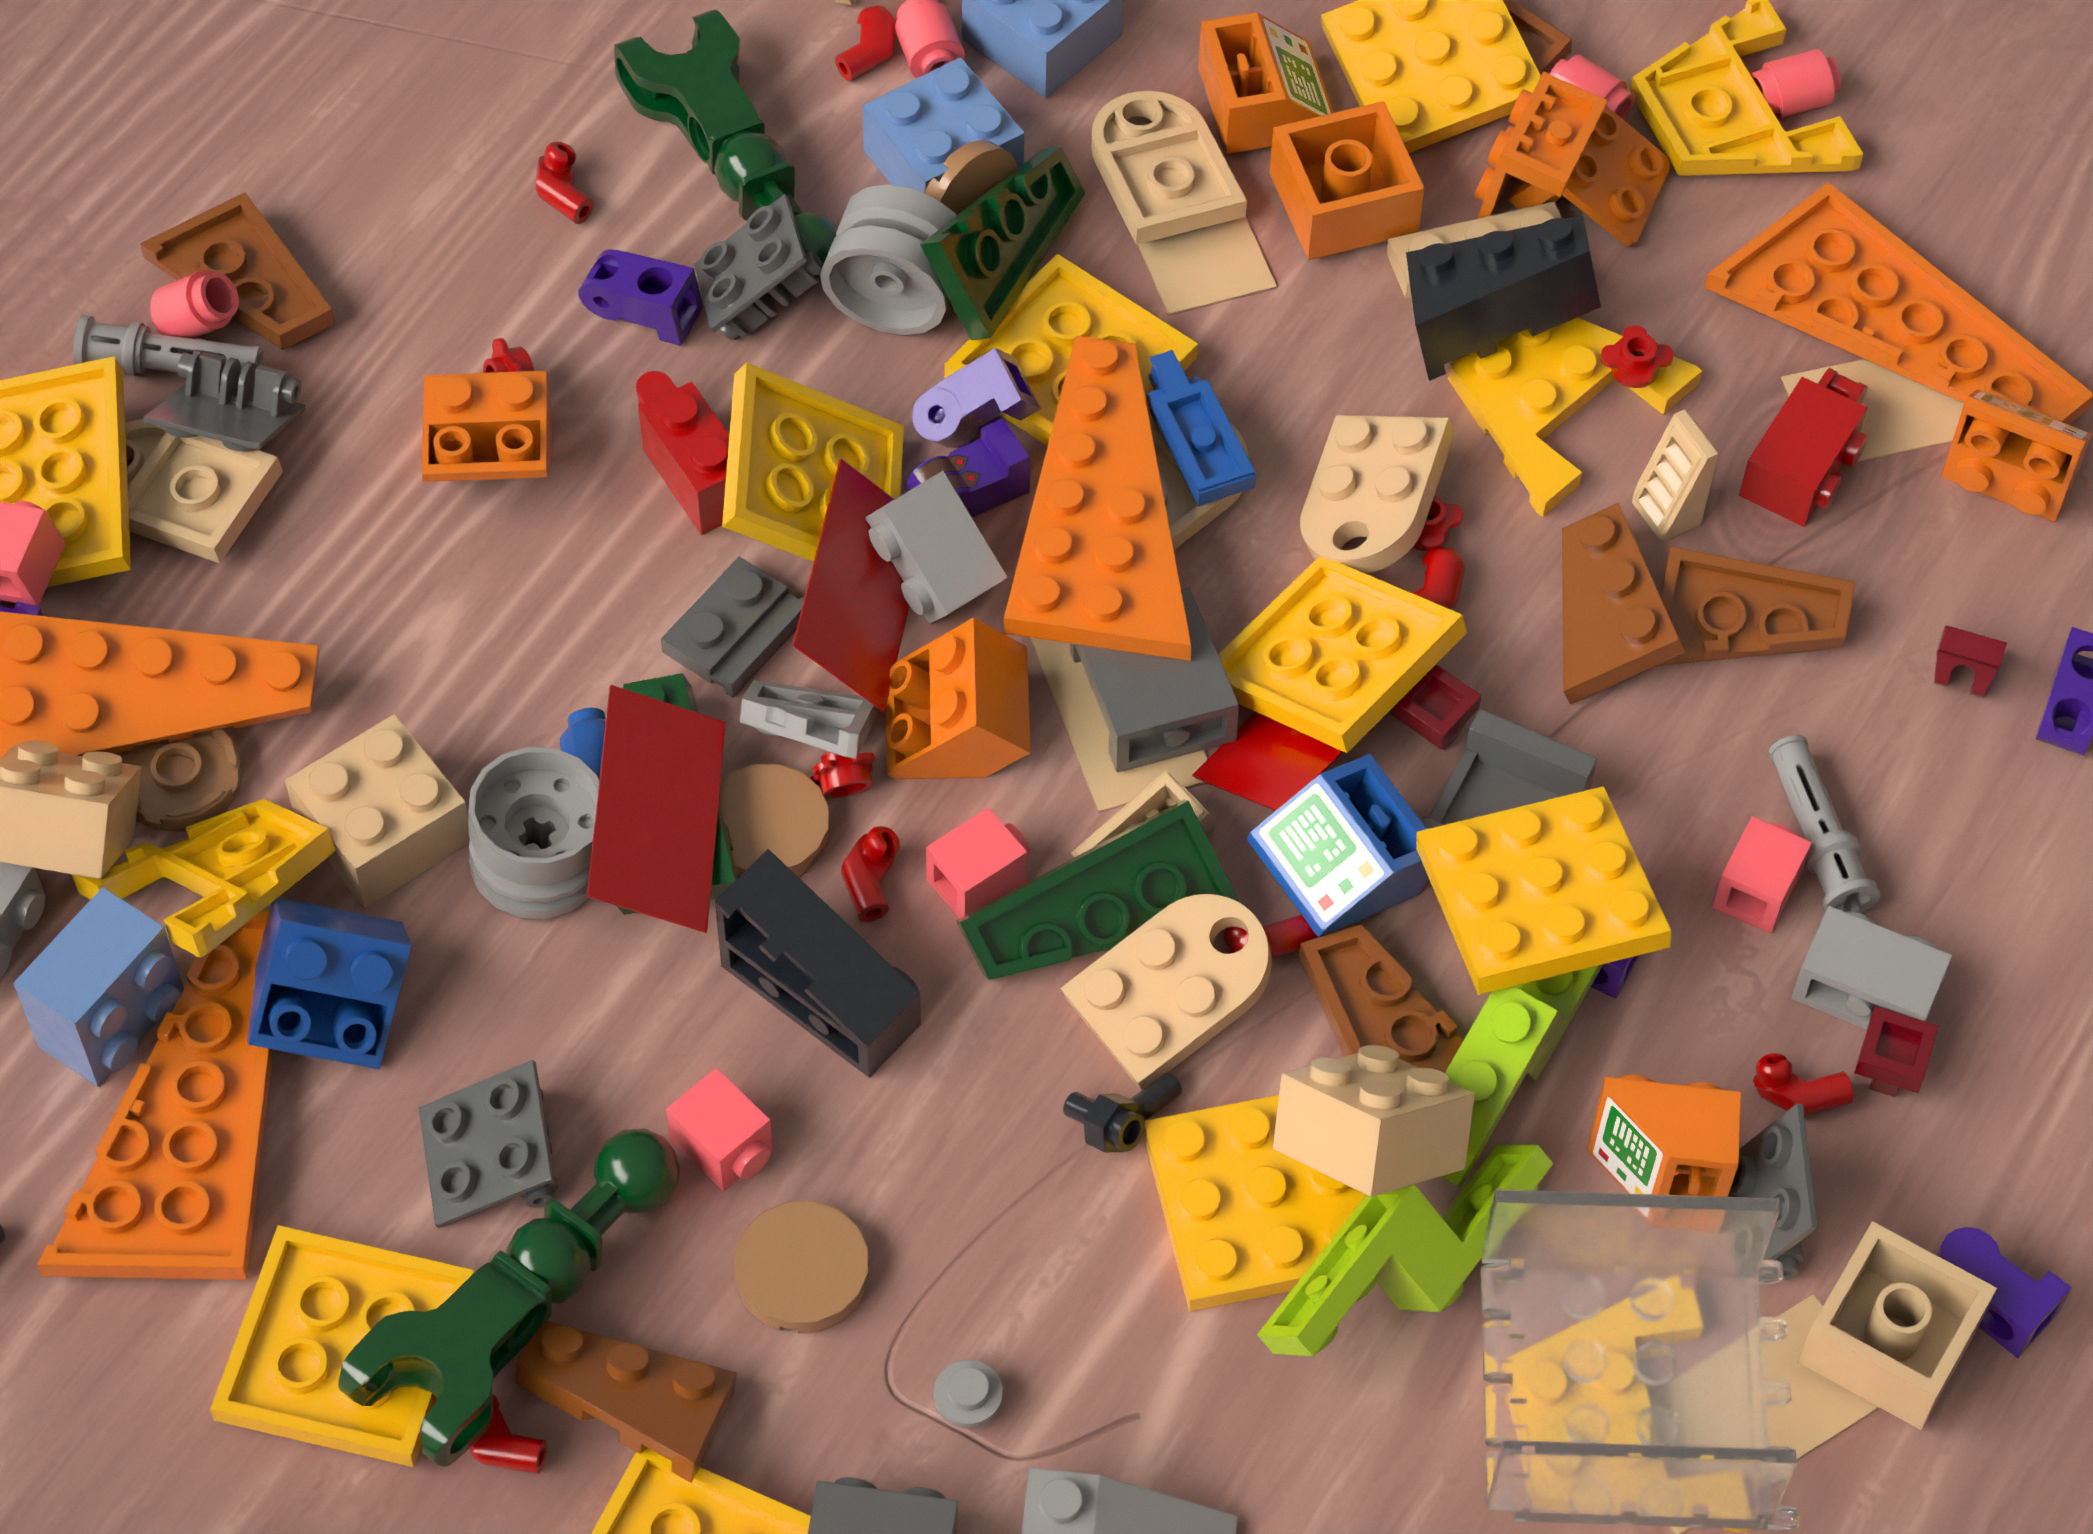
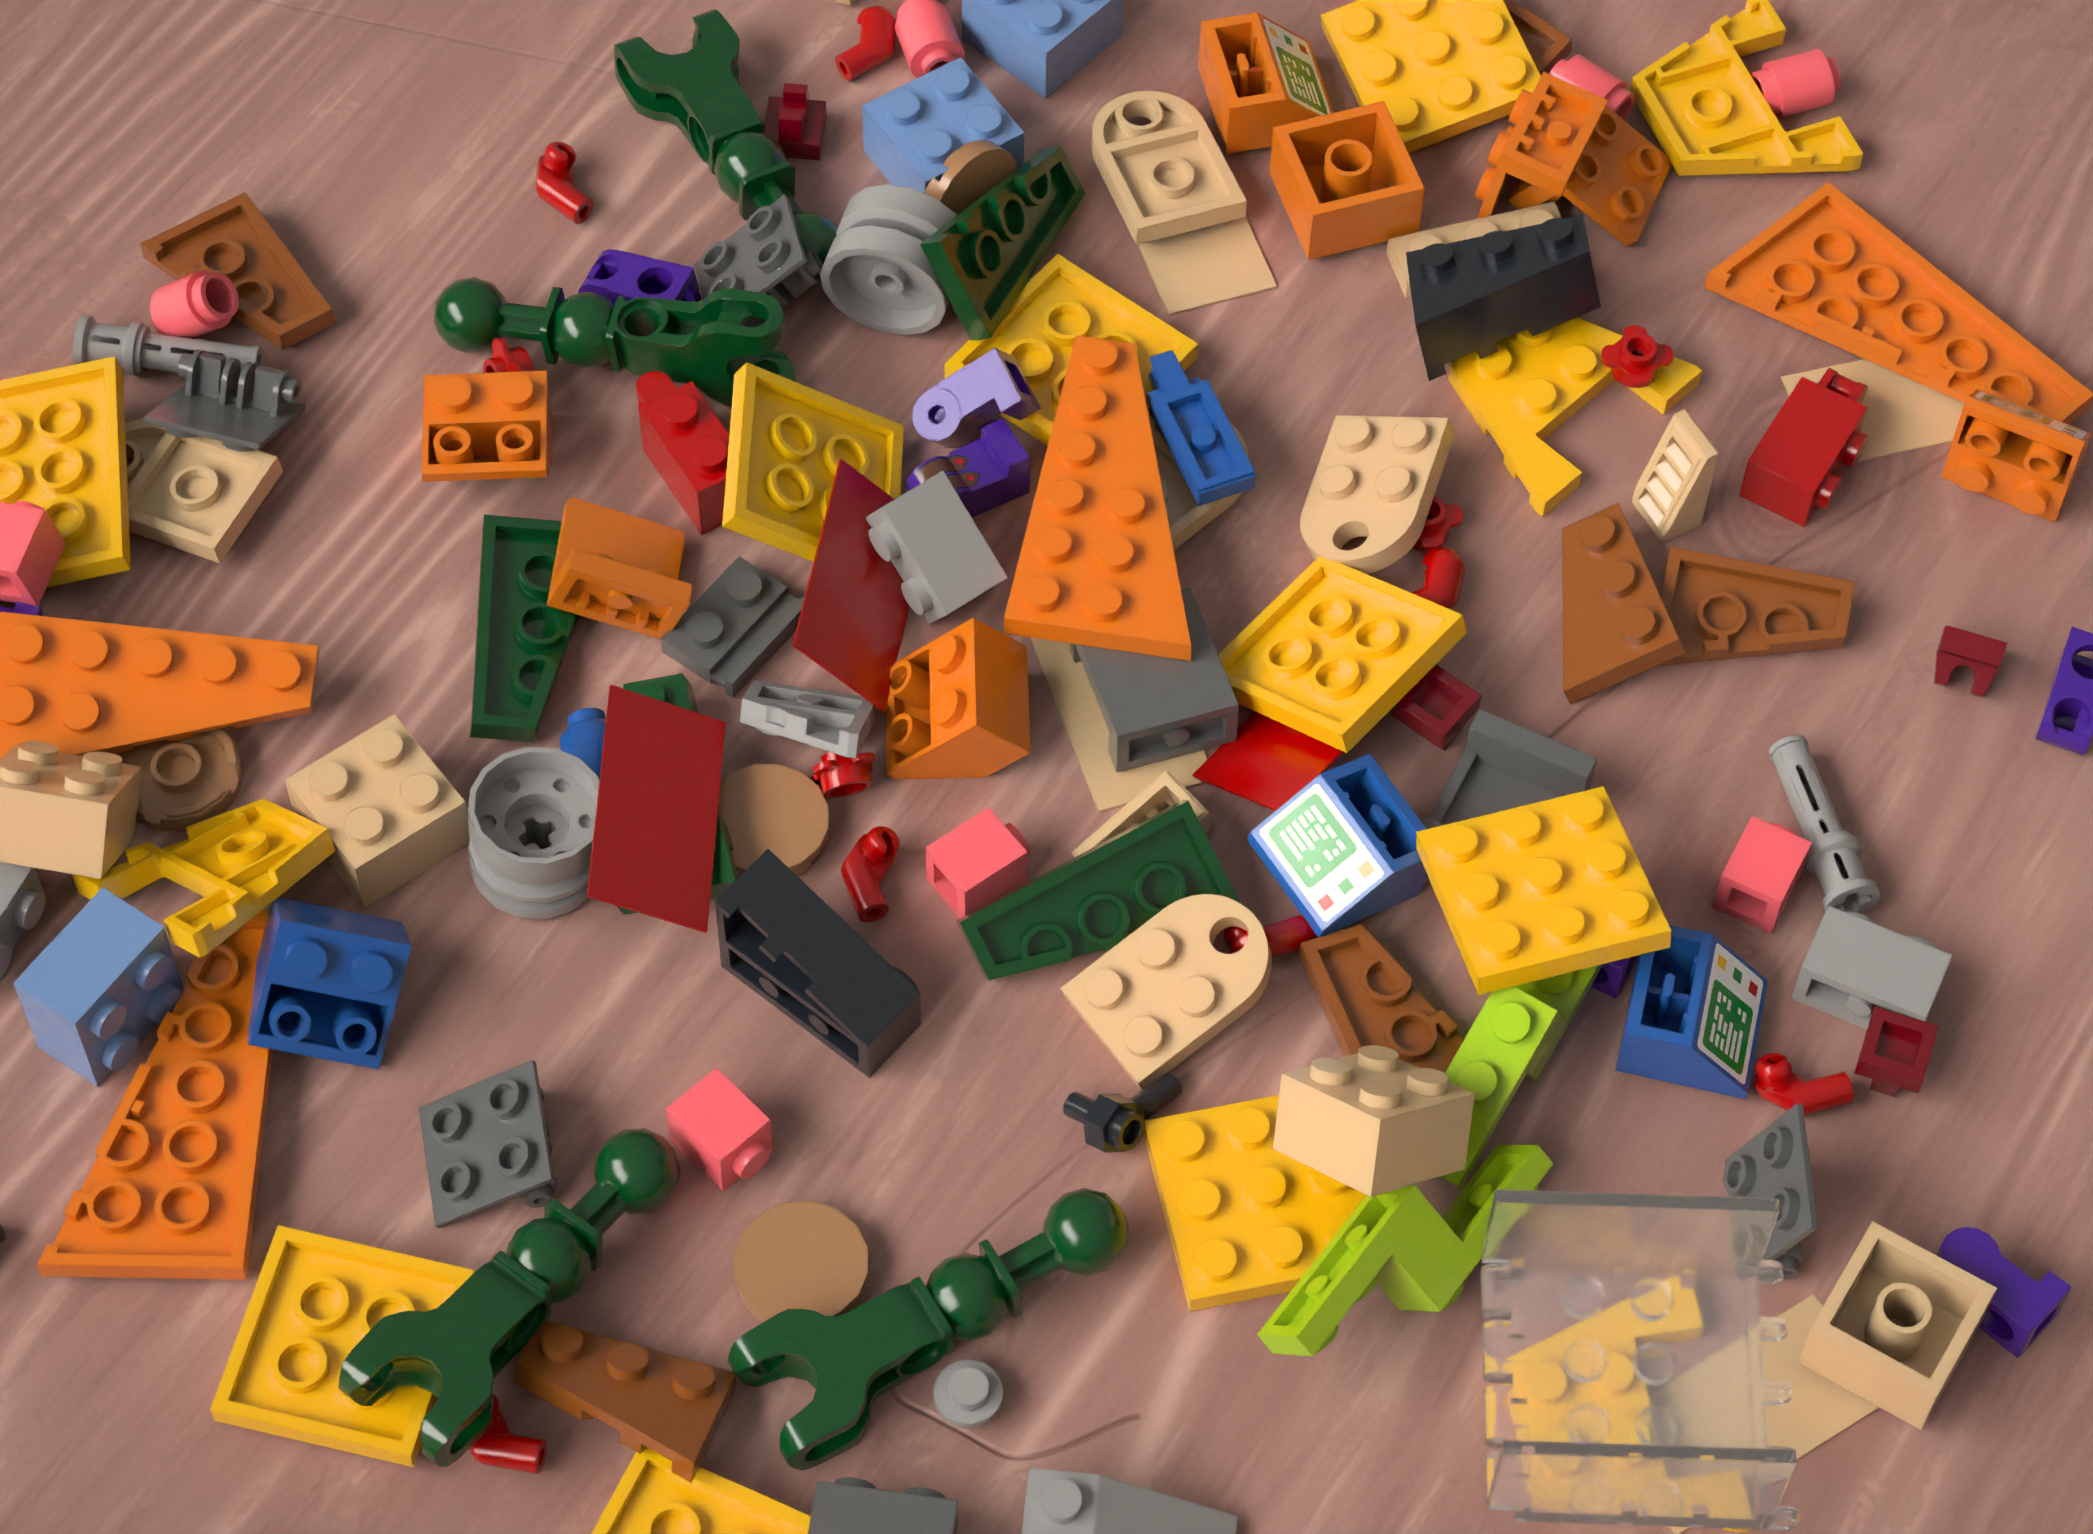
(516, 632): none -> dark green wing
(619, 569): none -> orange bracket
(646, 334): none -> dark green piece
(797, 122): none -> dark red tile
(915, 1324): none -> dark green piece
(1667, 1136): orange slope -> none
(1693, 1015): none -> blue slope

